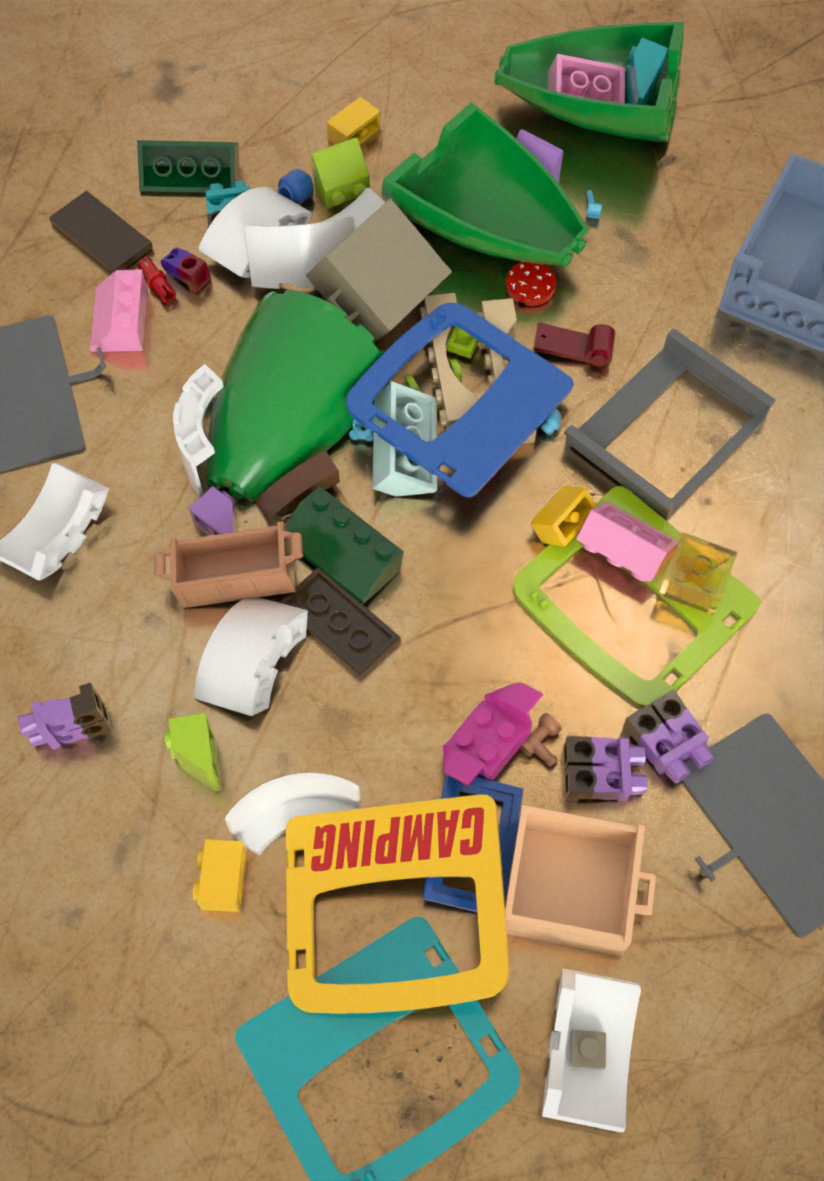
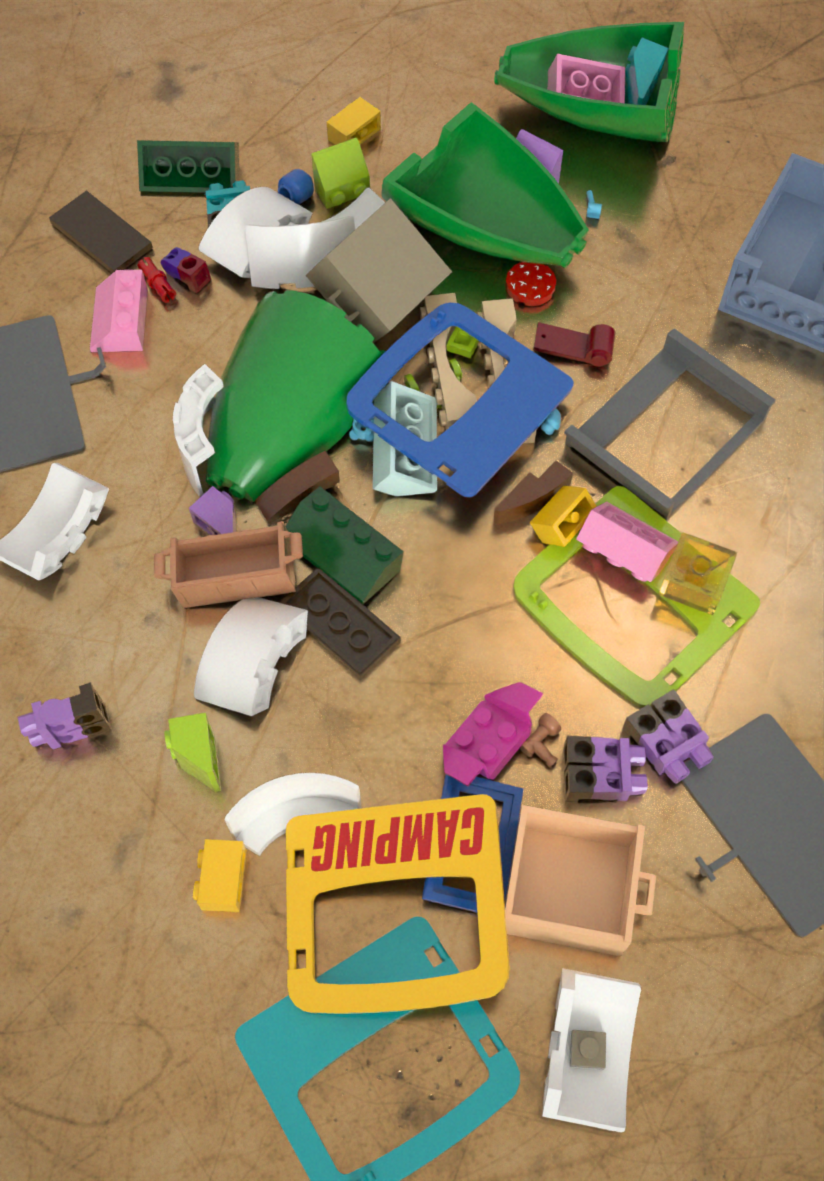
(532, 494): none -> reddish brown slope

